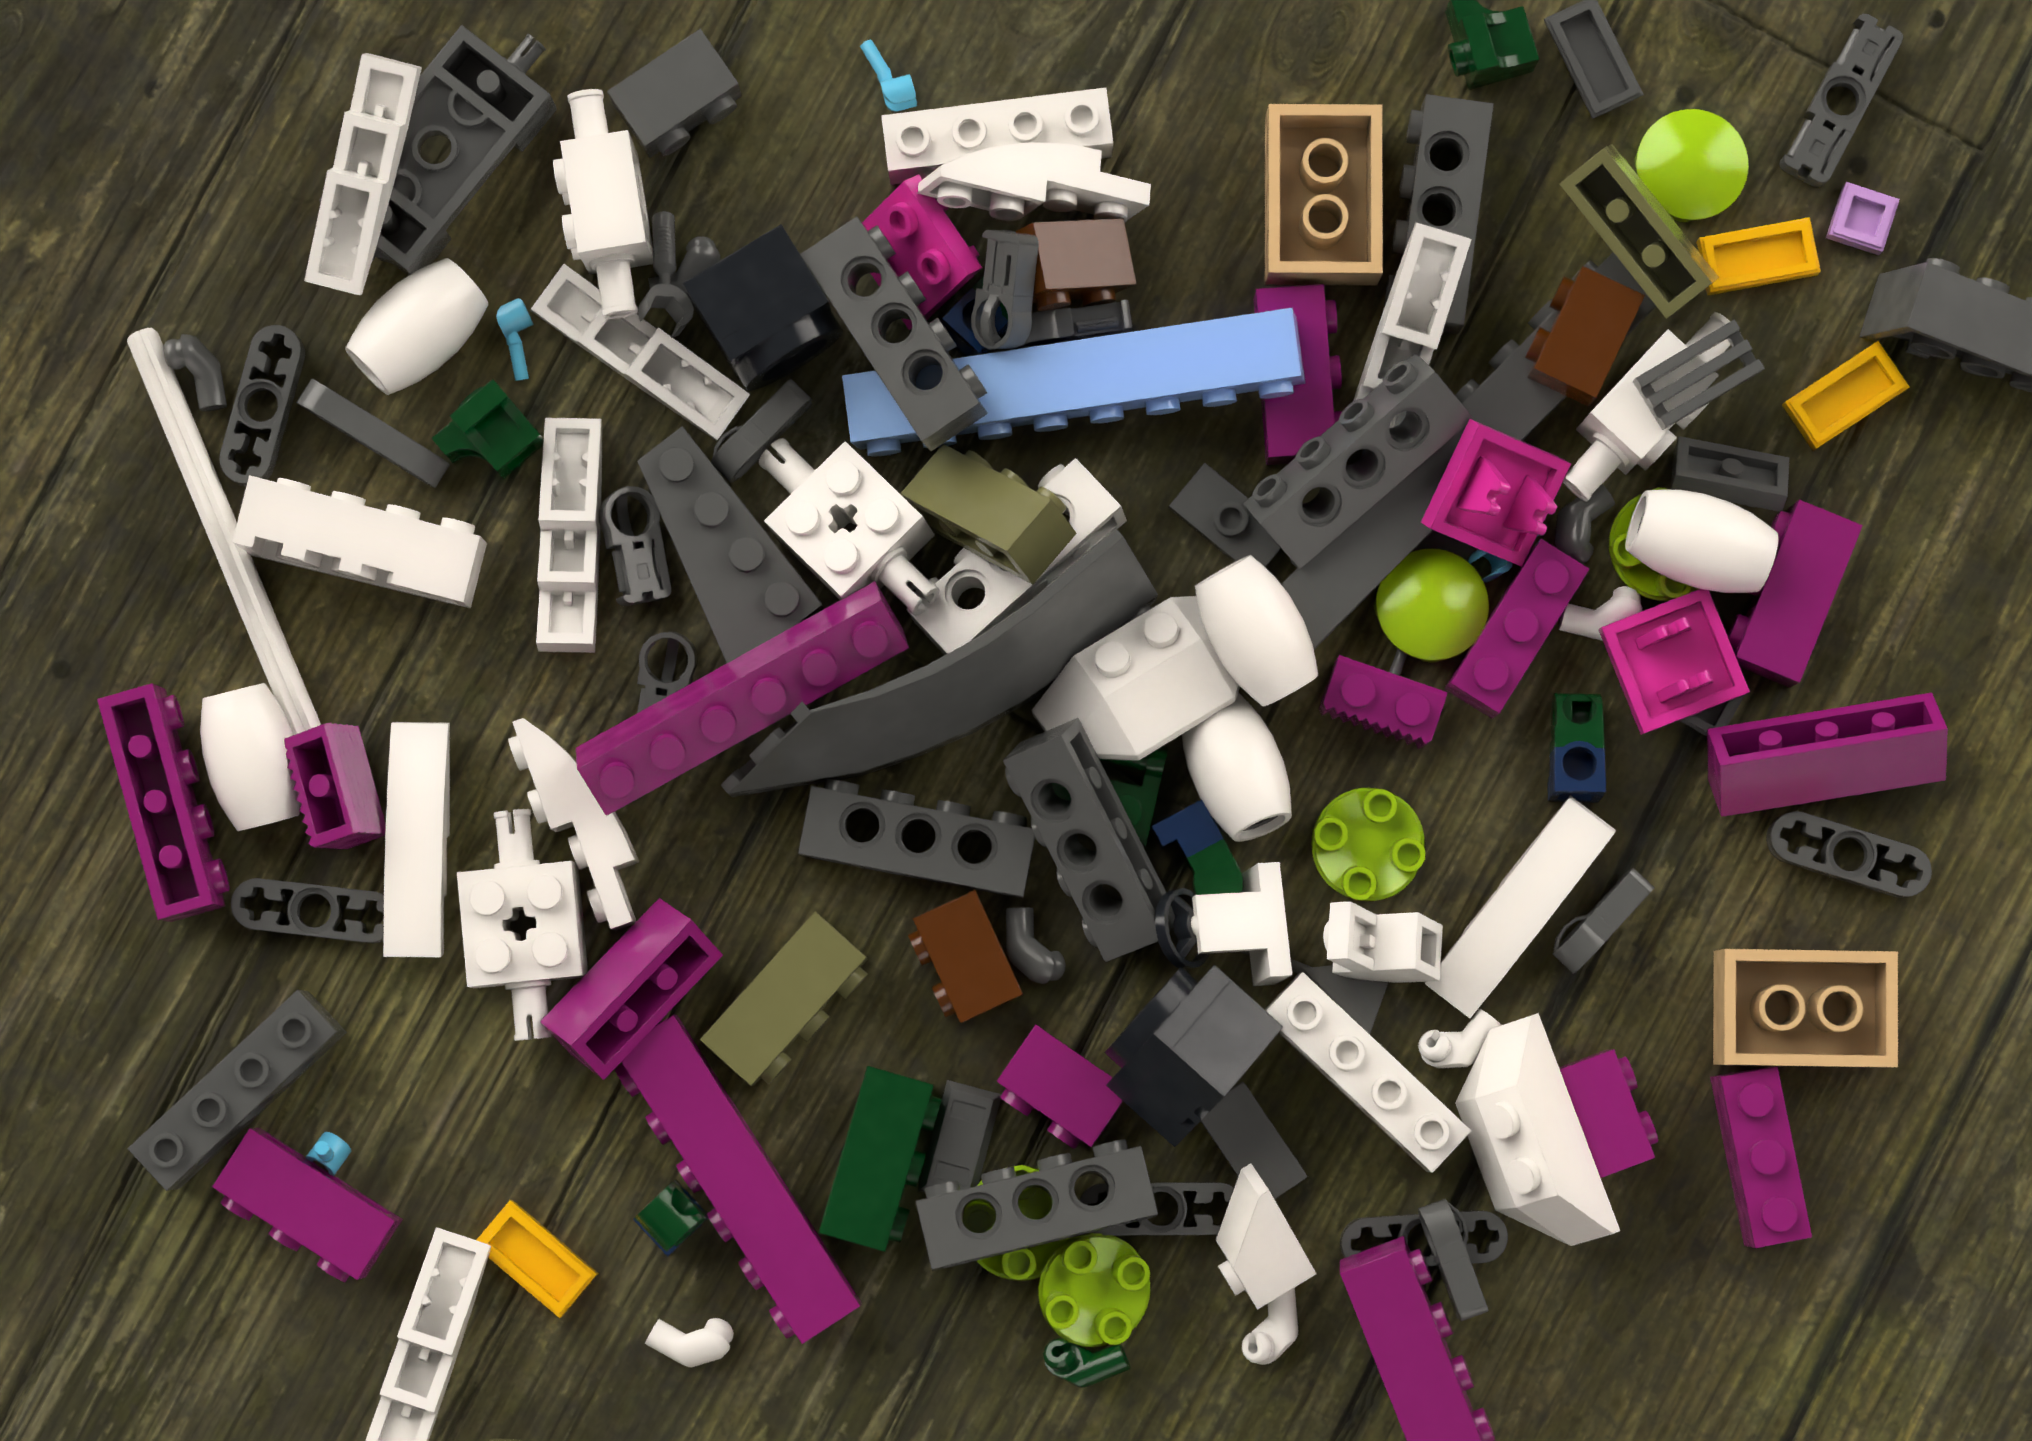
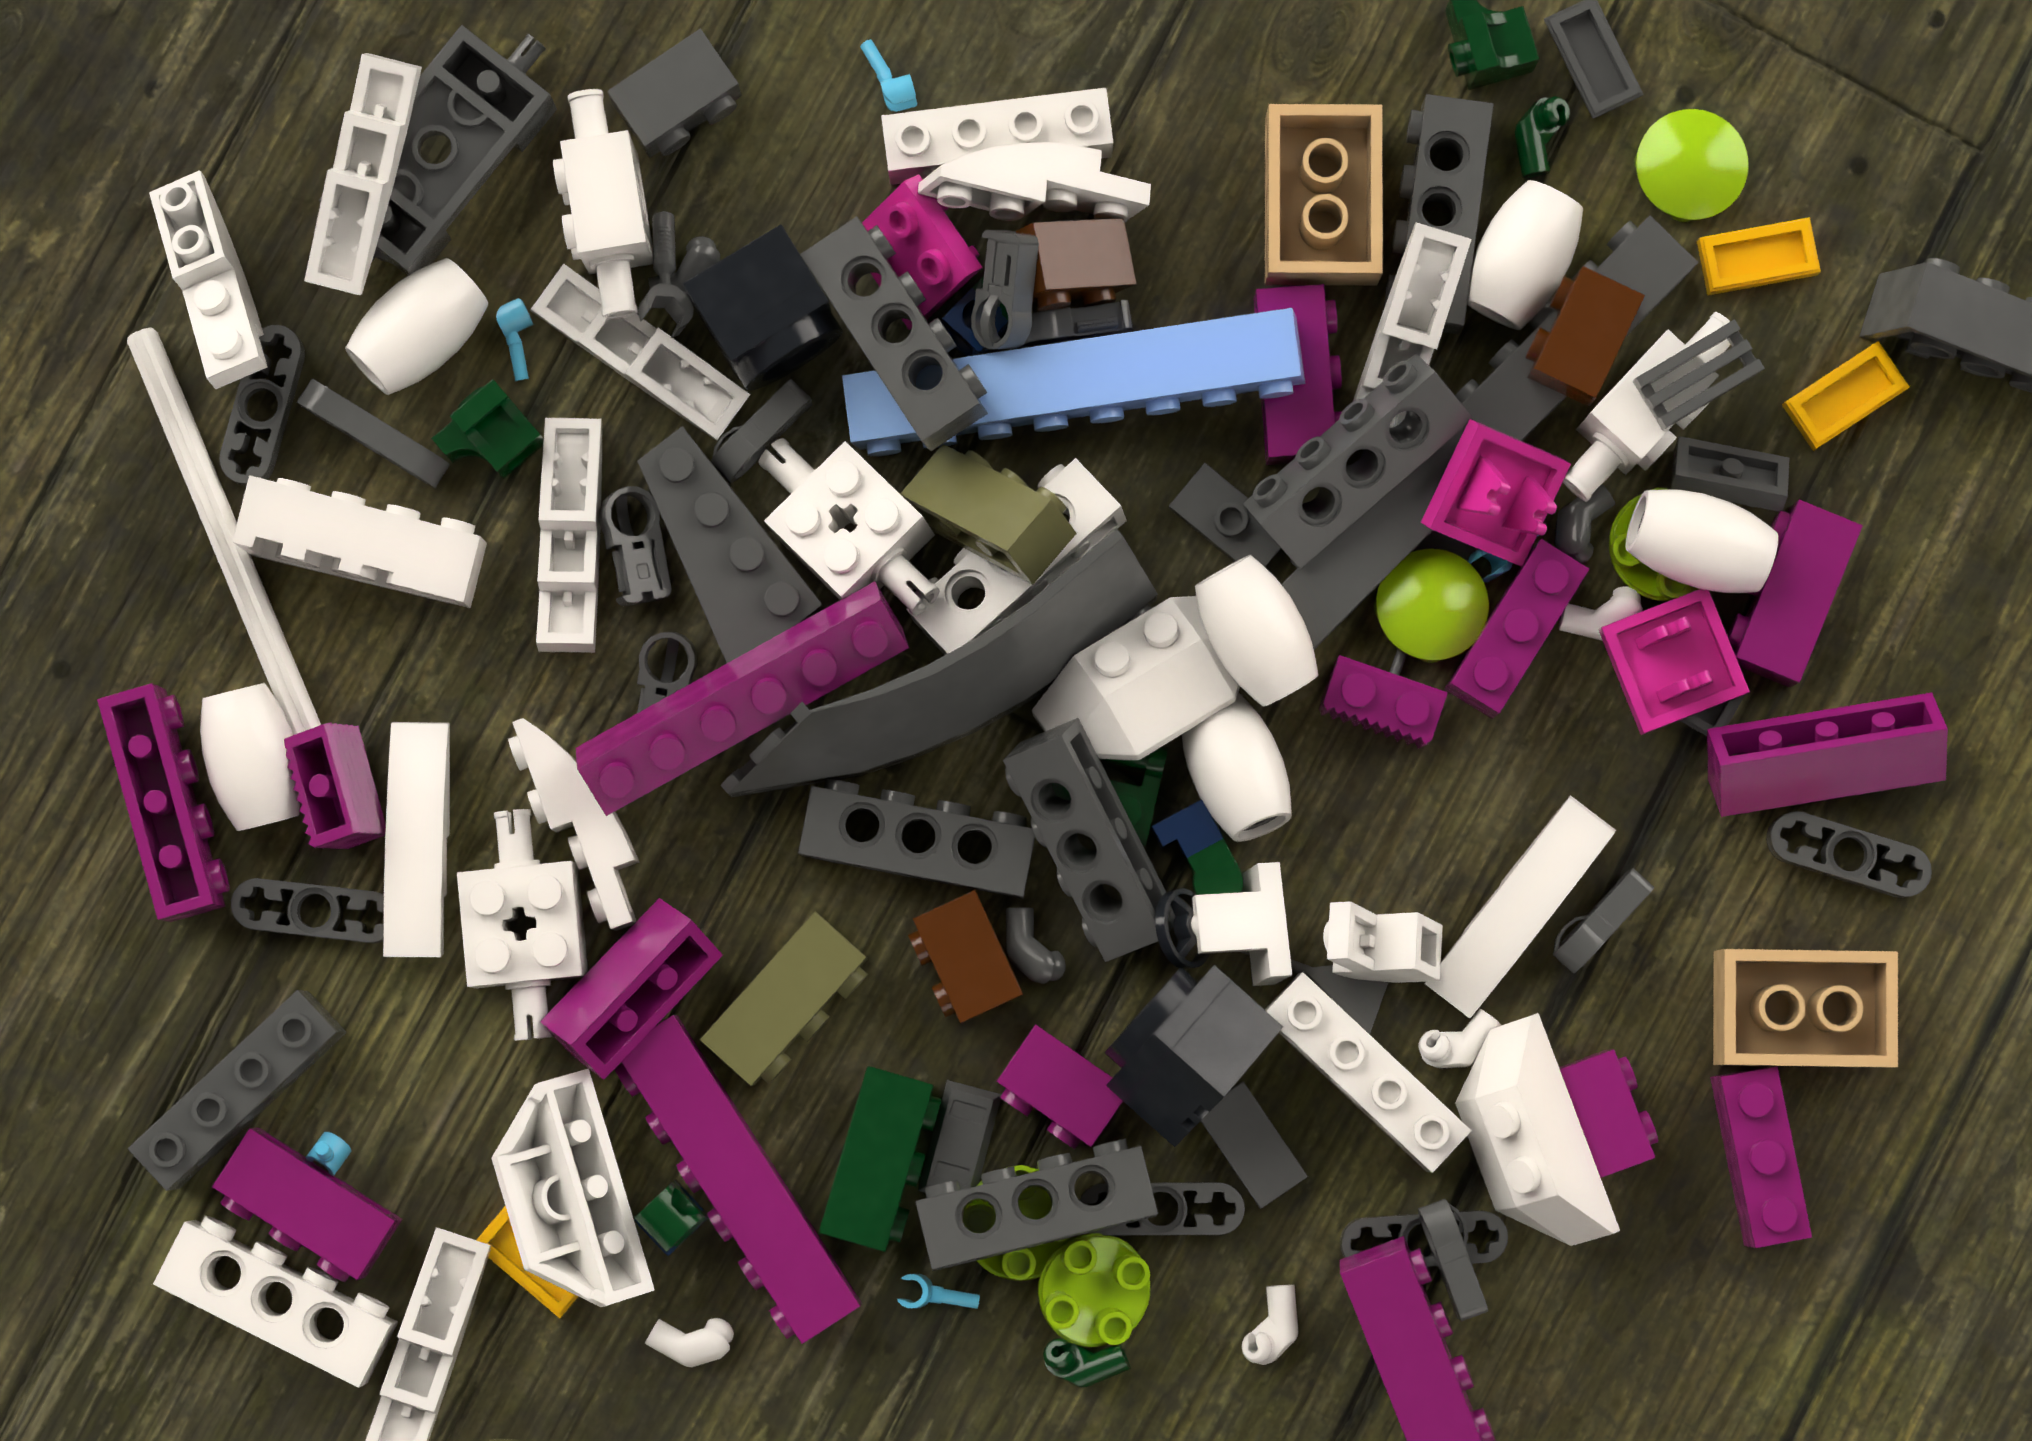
(191, 1276): none -> white brick
(204, 366): dark grey arm -> none
(210, 278): none -> white slope
(570, 1195): none -> white wedge
(938, 1295): none -> medium azure hand
(1259, 1243): white slope -> none
(1368, 844): lime dish -> none
(1524, 254): none -> white piece
(1535, 130): none -> dark green arm
(1577, 748): leg -> none
(1639, 230): olive brick -> none
(1828, 134): dark grey piece -> none
(1862, 218): lavender tile -> none

